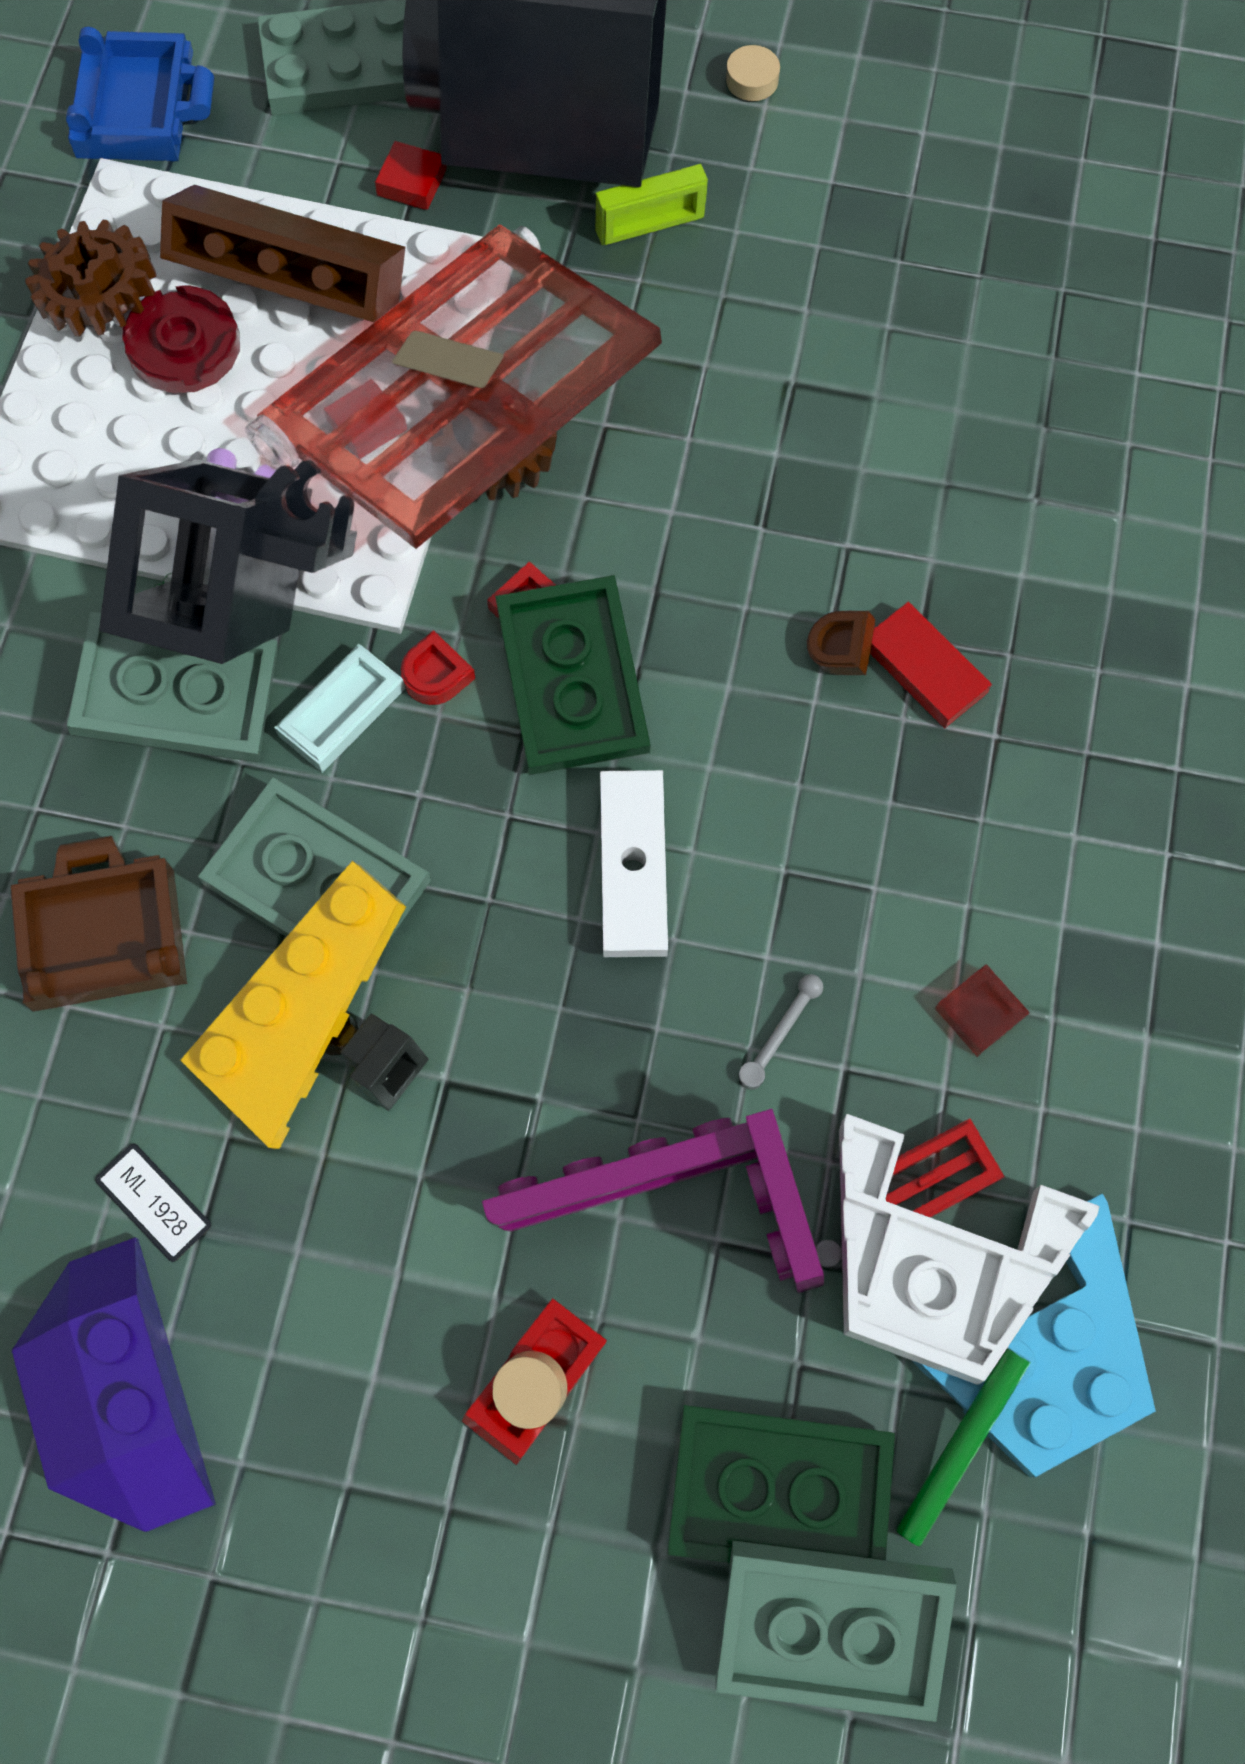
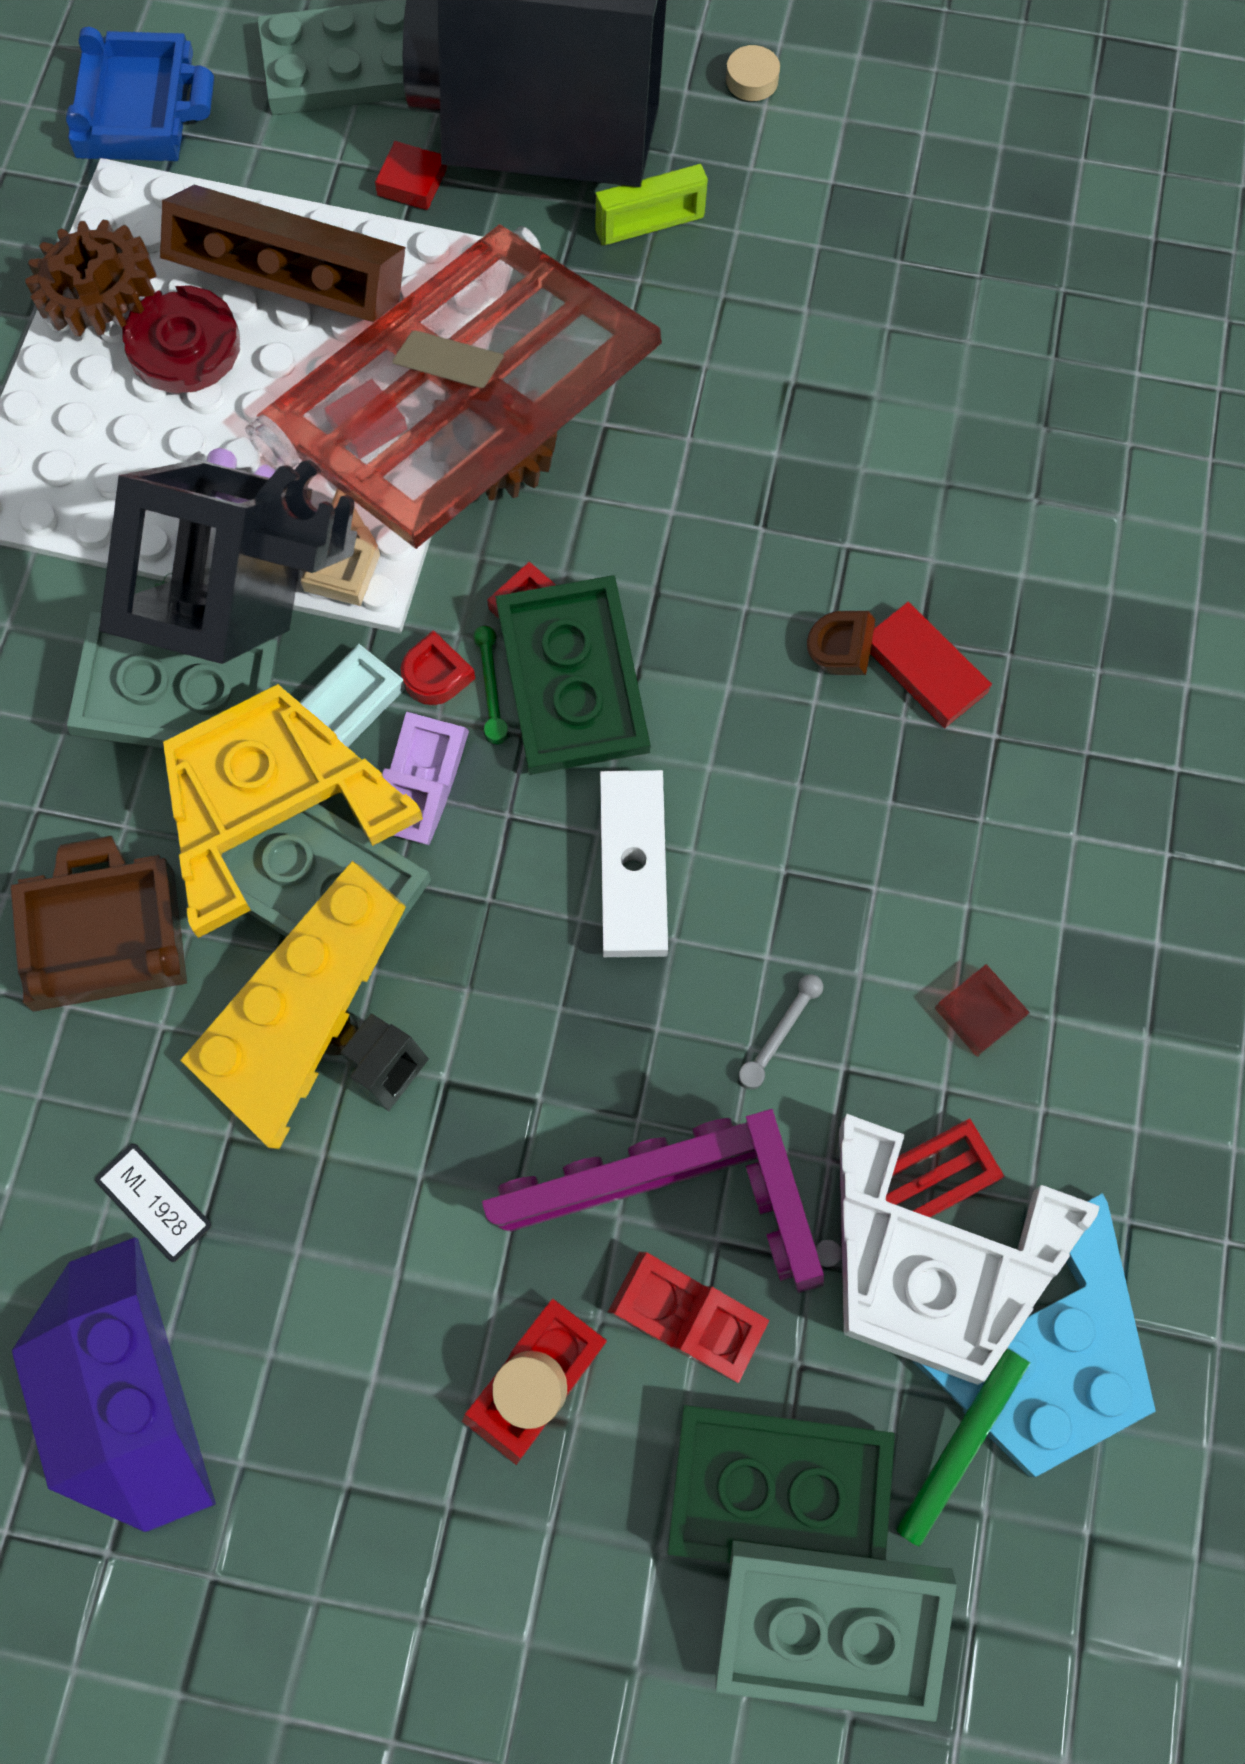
(253, 773): none -> yellow wing
(350, 577): none -> tan tile
(426, 769): none -> lavender slope
(495, 728): none -> green hinge
(689, 1316): none -> red slope

